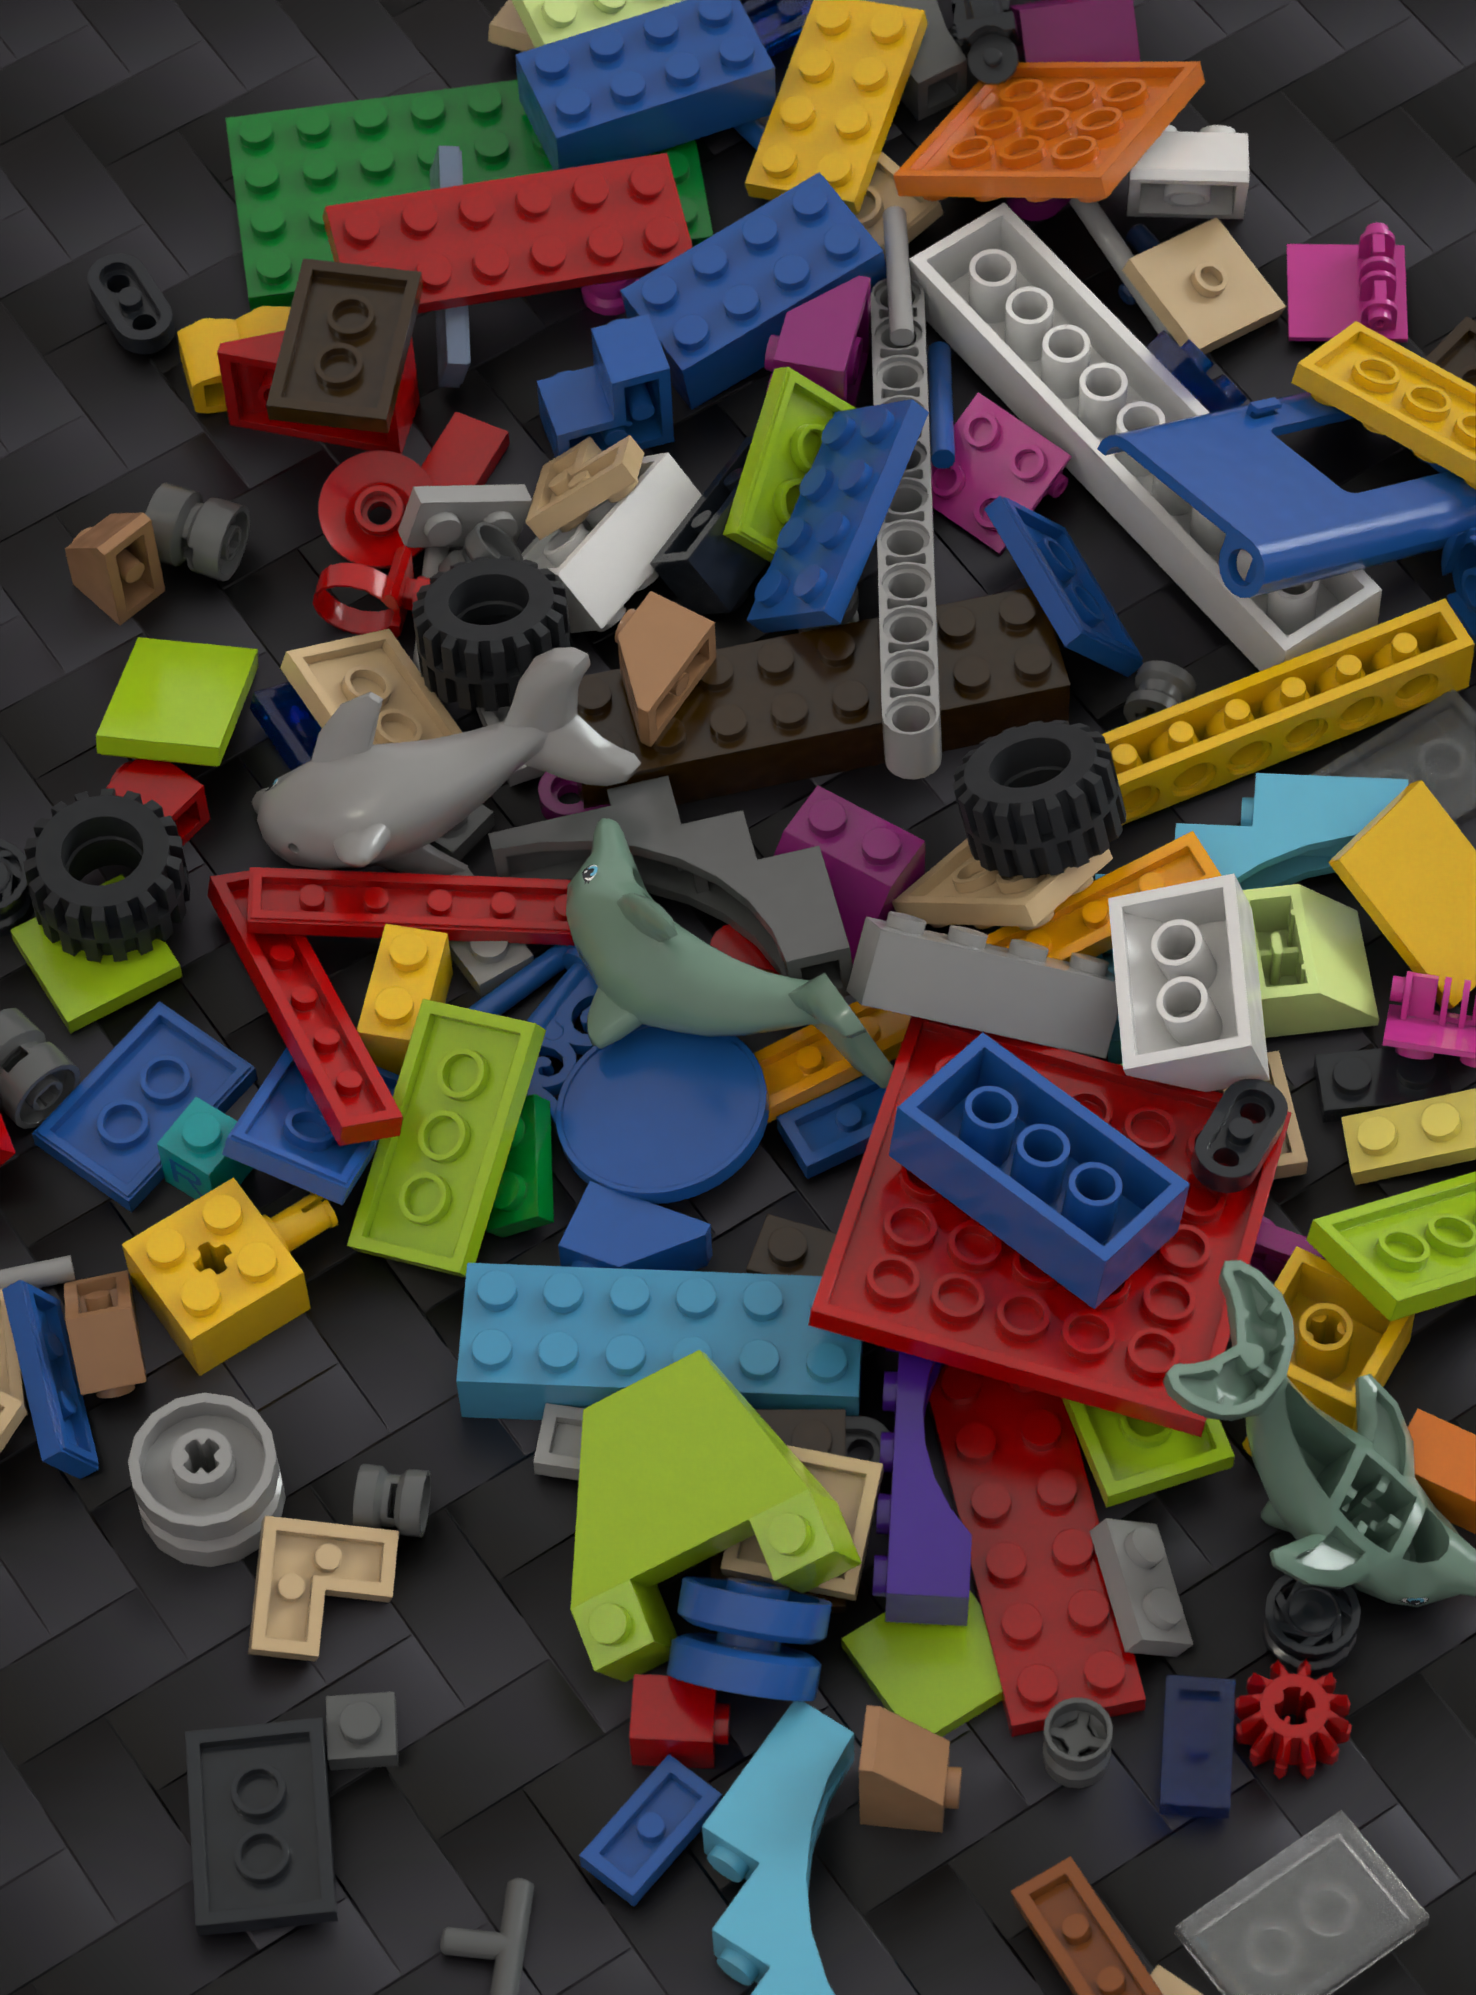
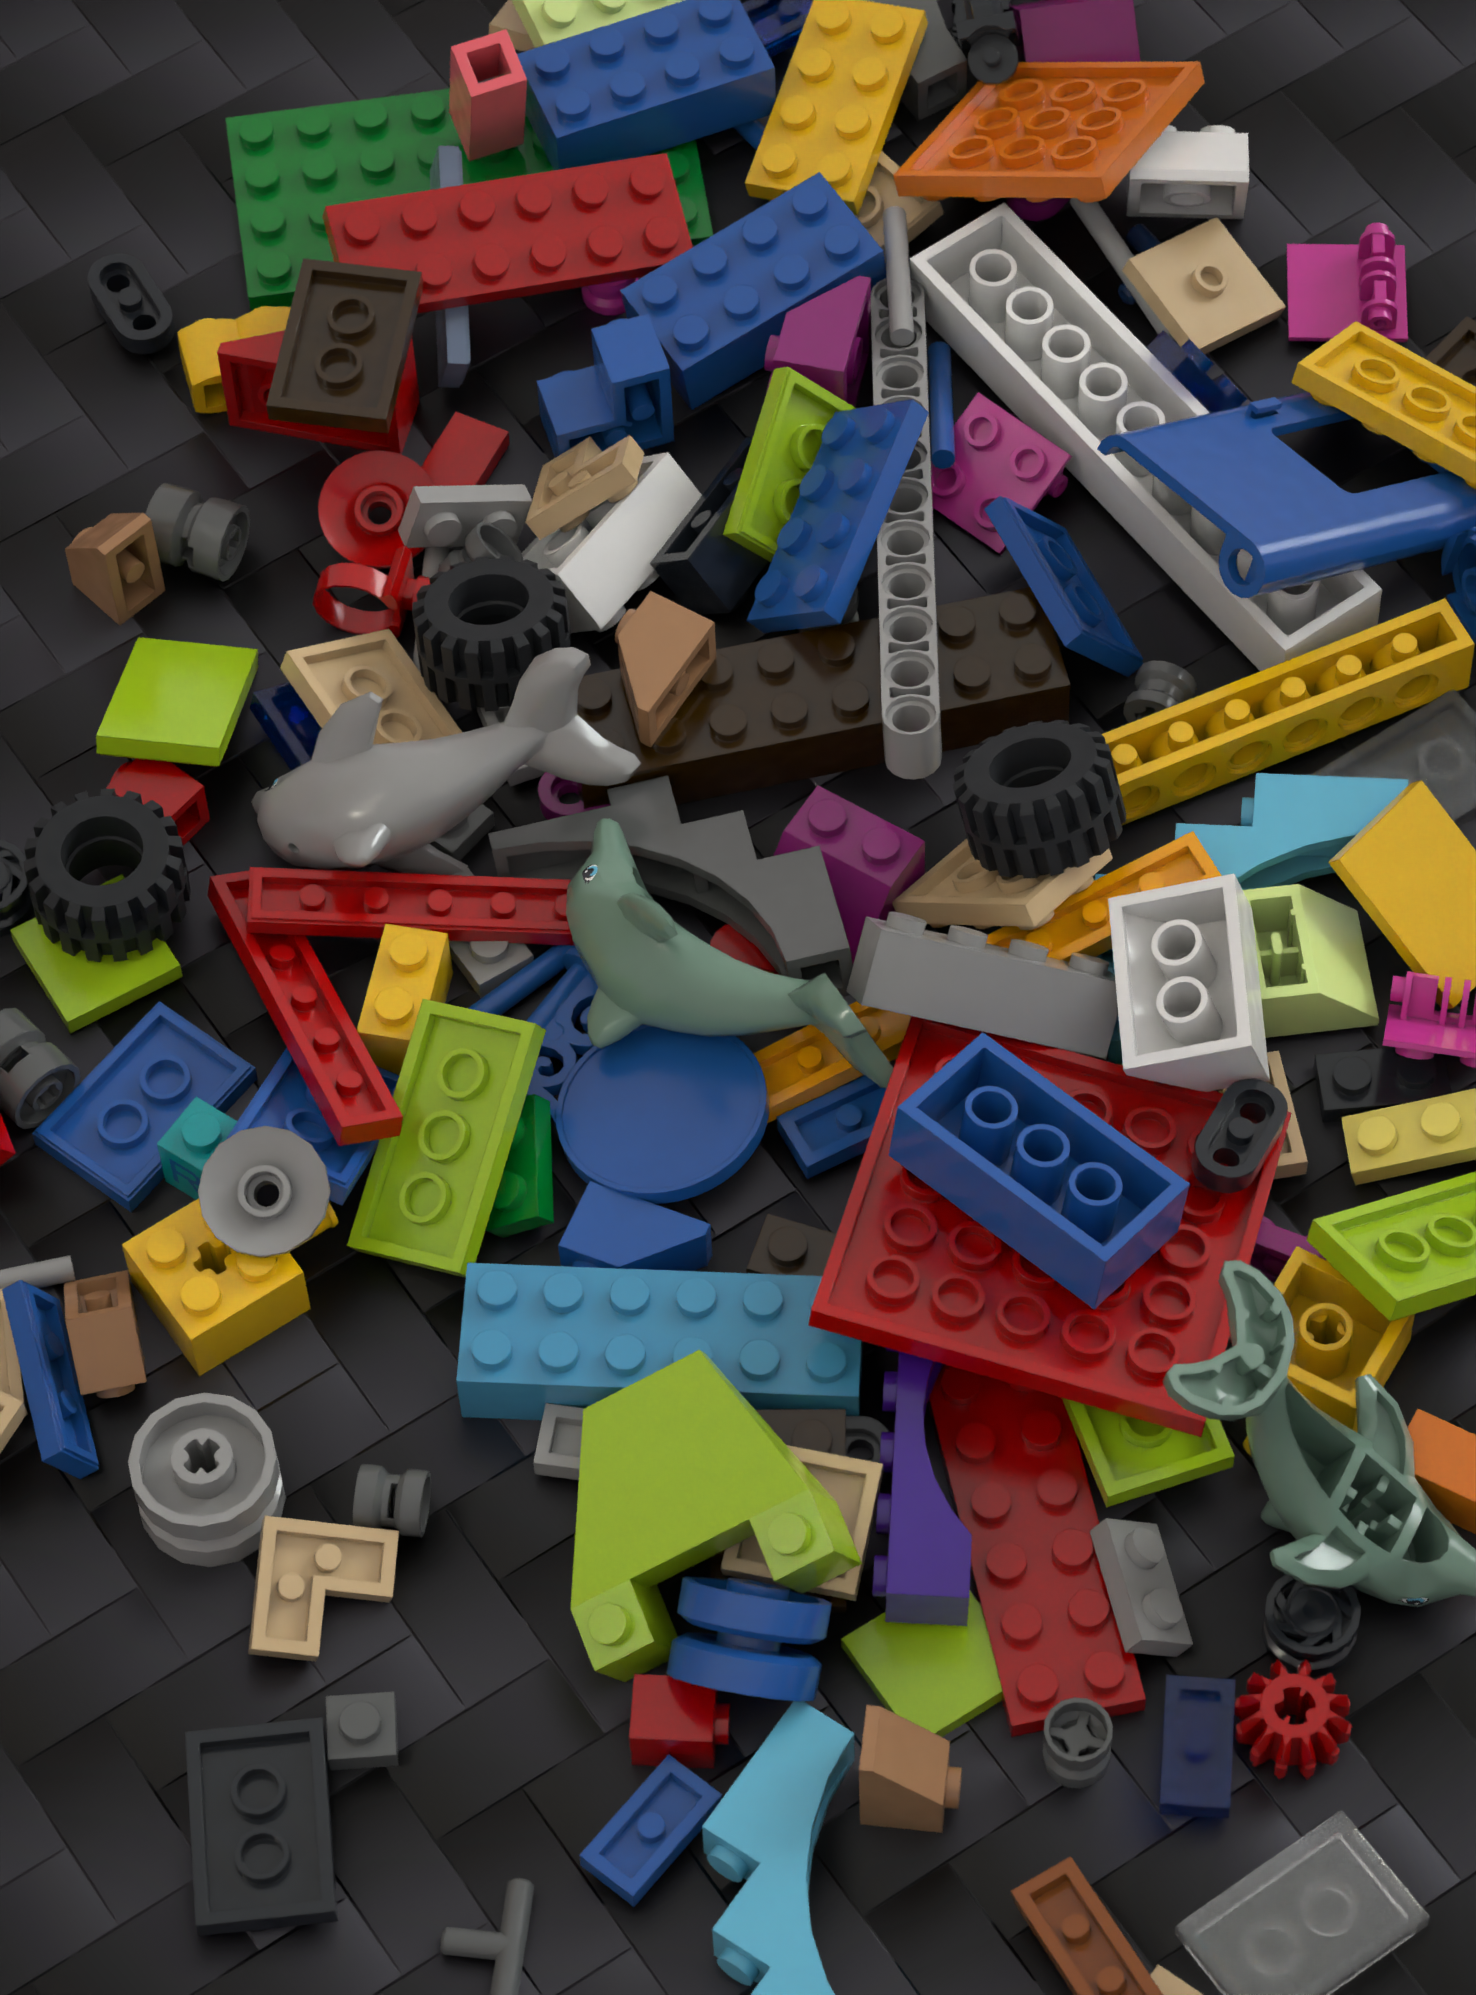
(244, 1166): none -> light grey dish
(492, 112): none -> coral brick

